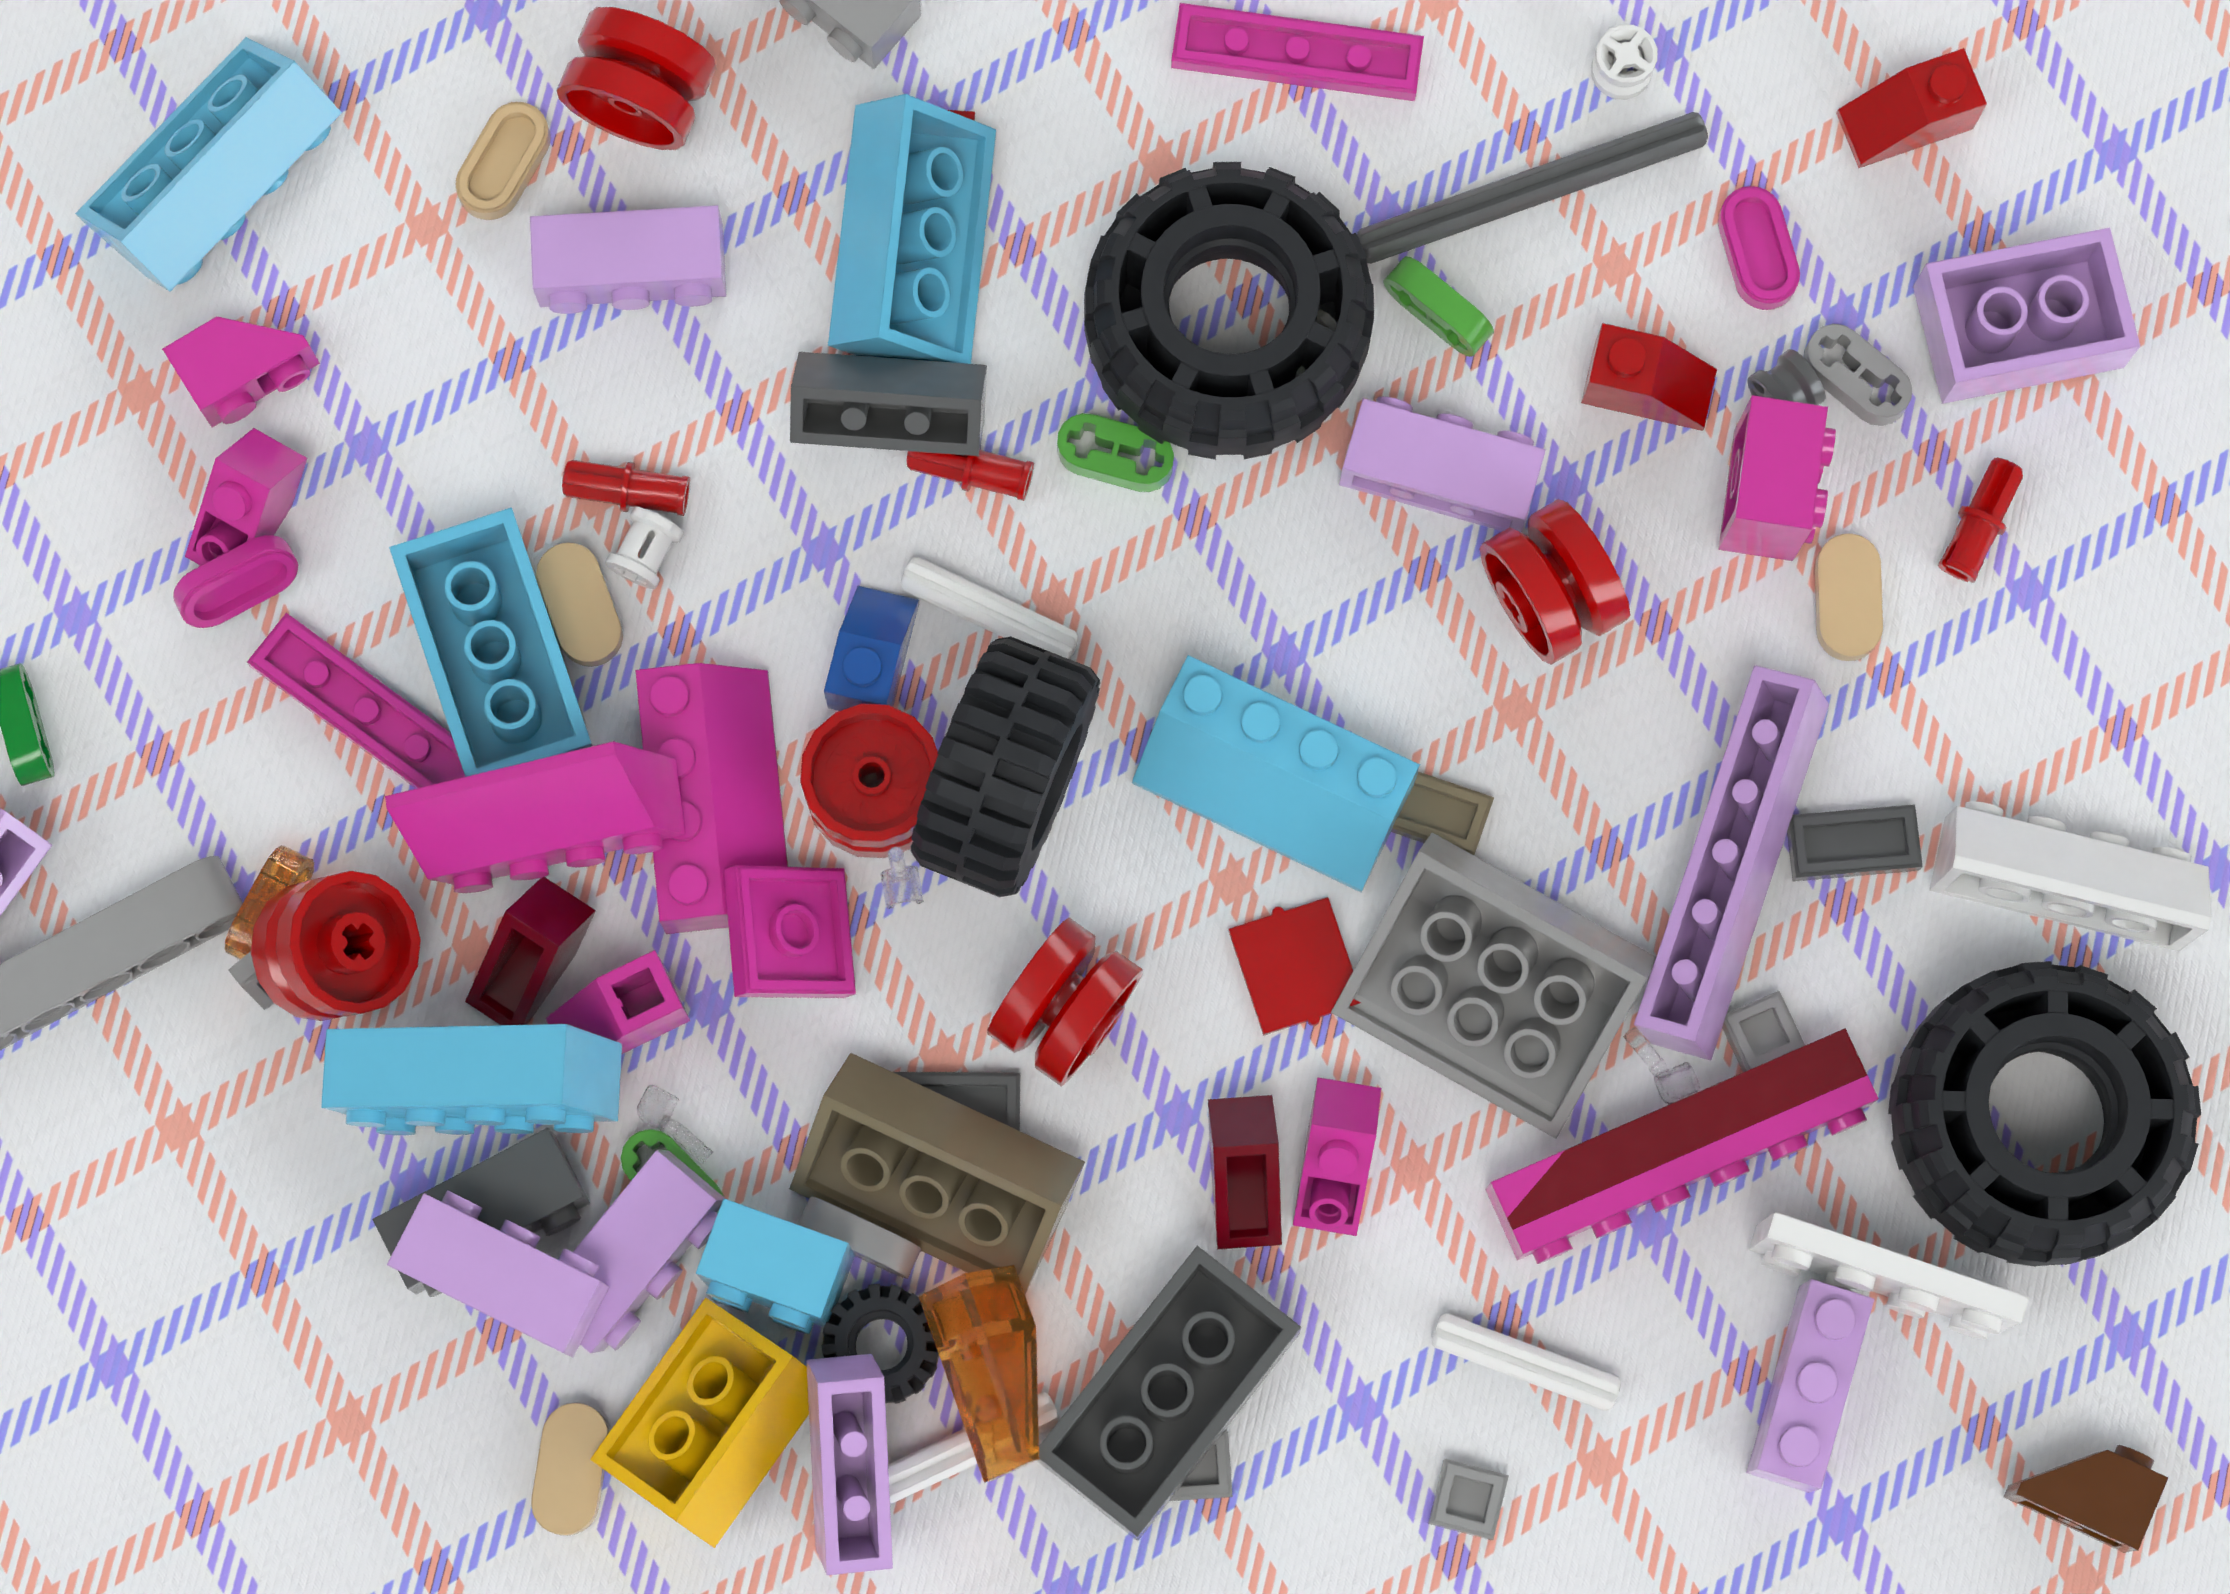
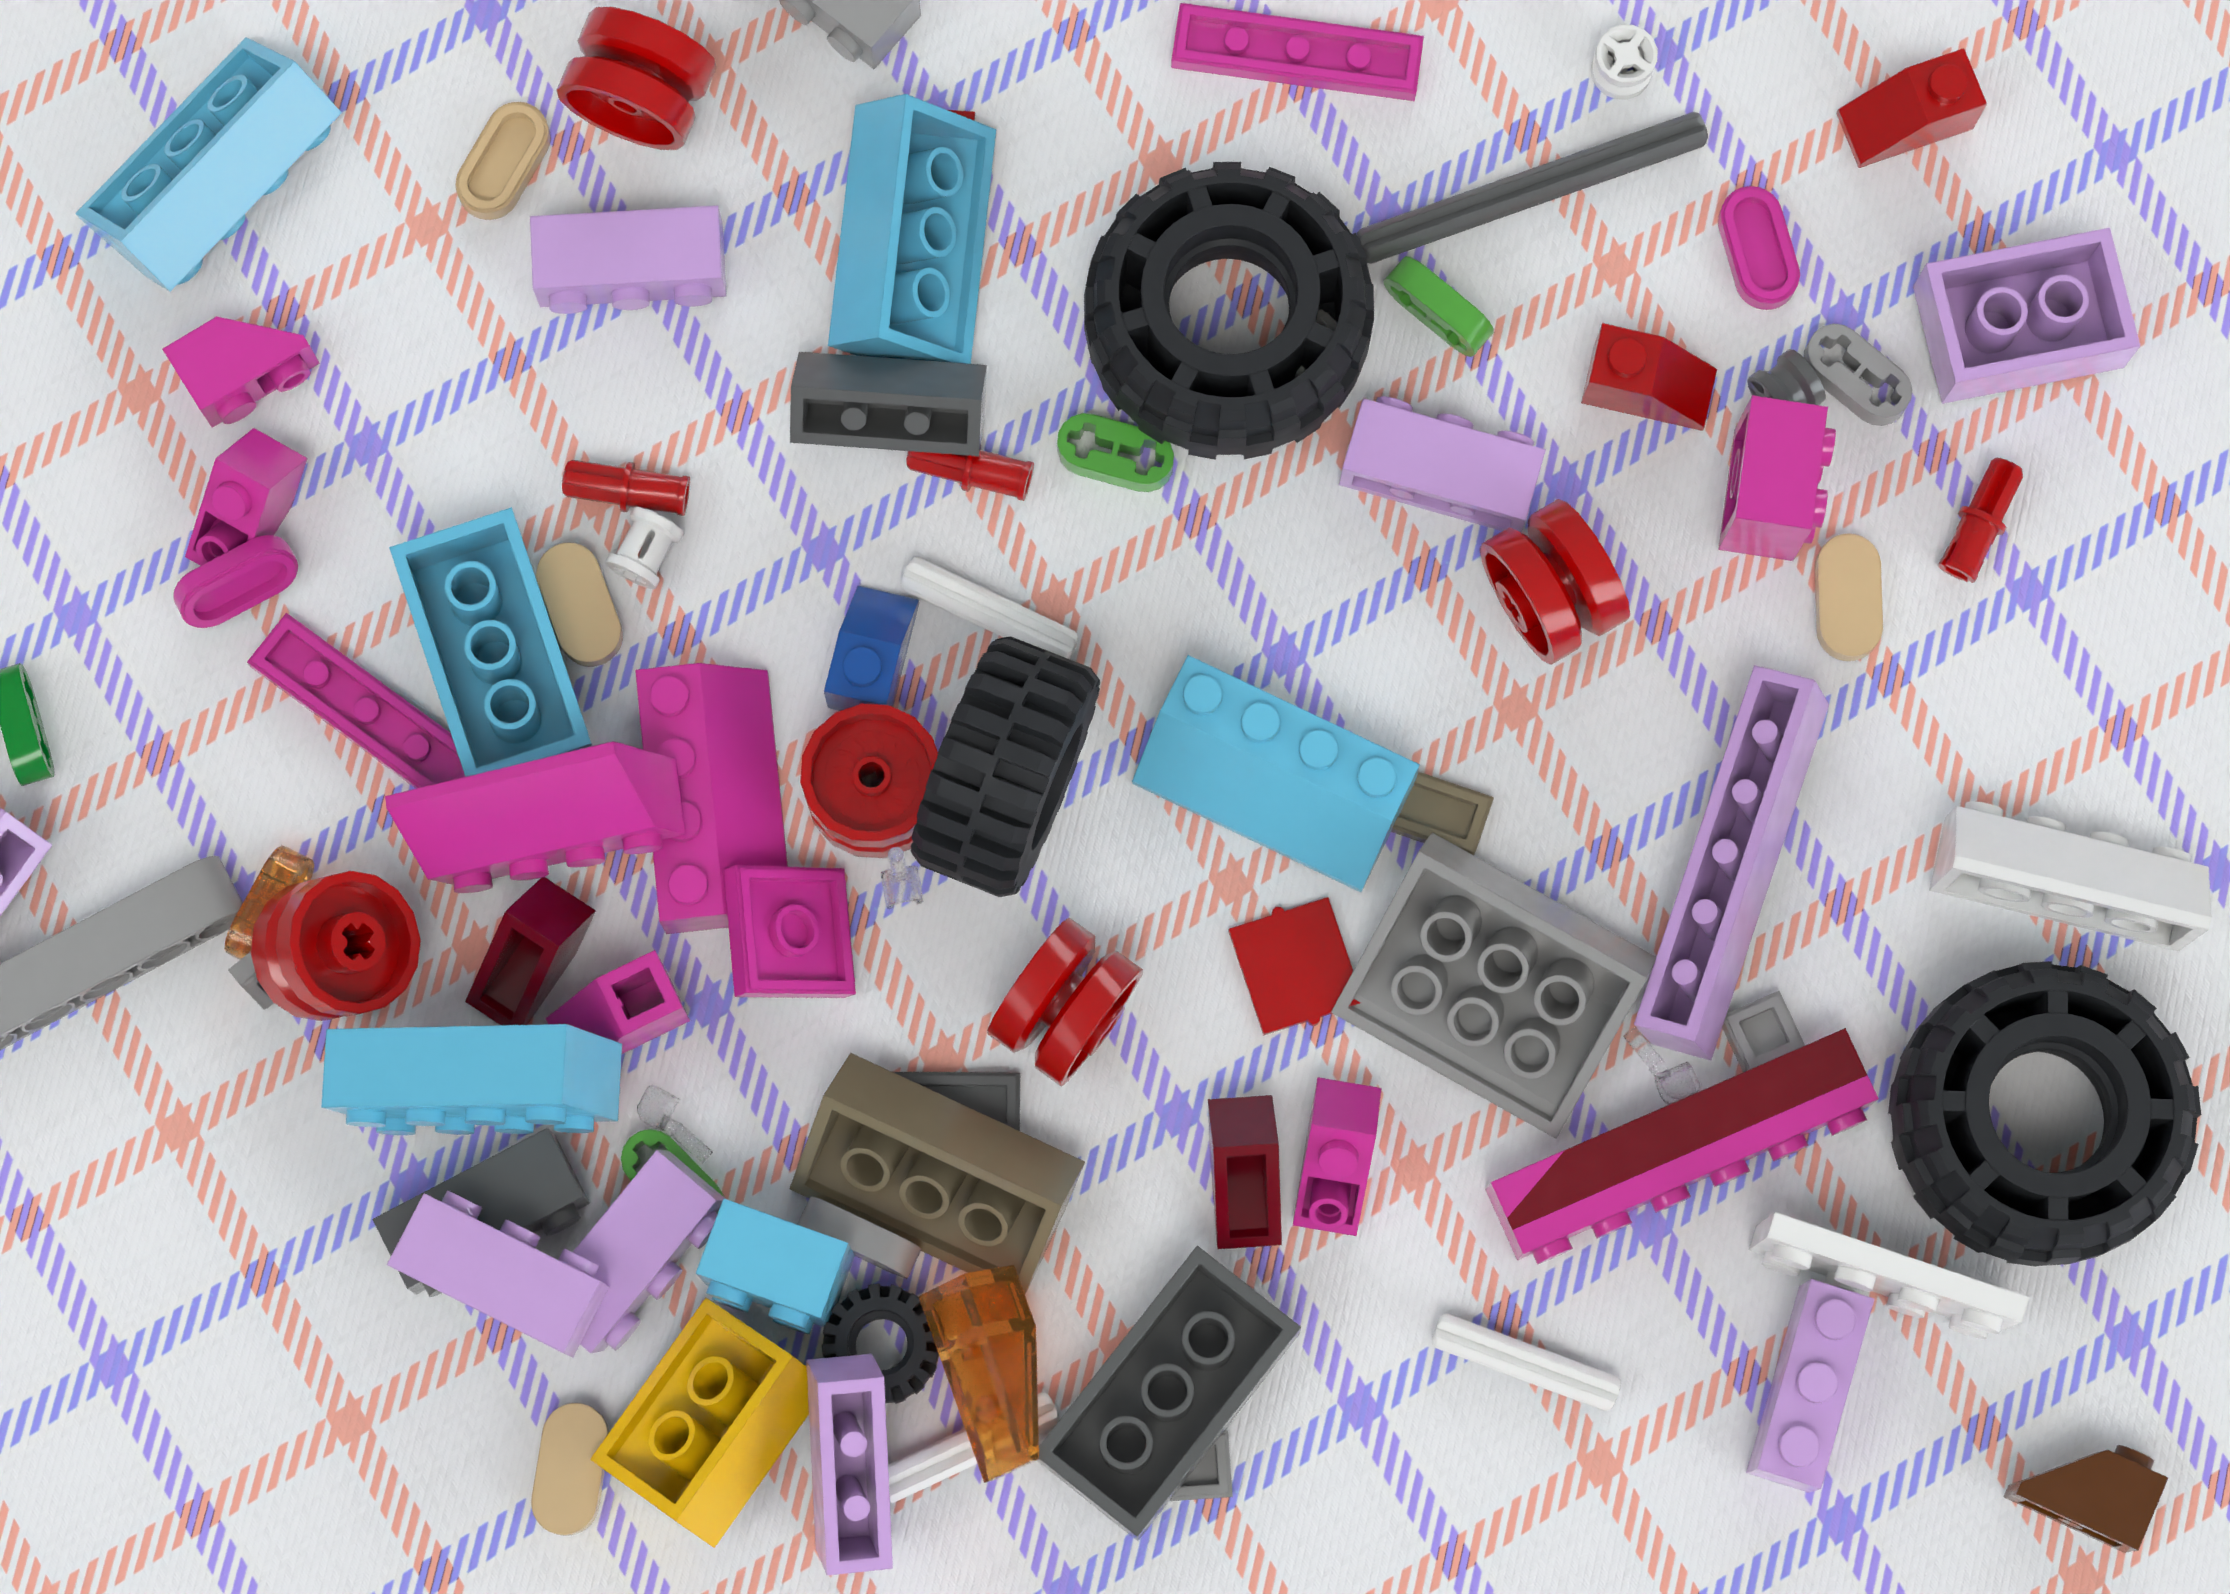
(1468, 1499): light grey tile -> none
(1854, 843): dark grey tile -> none

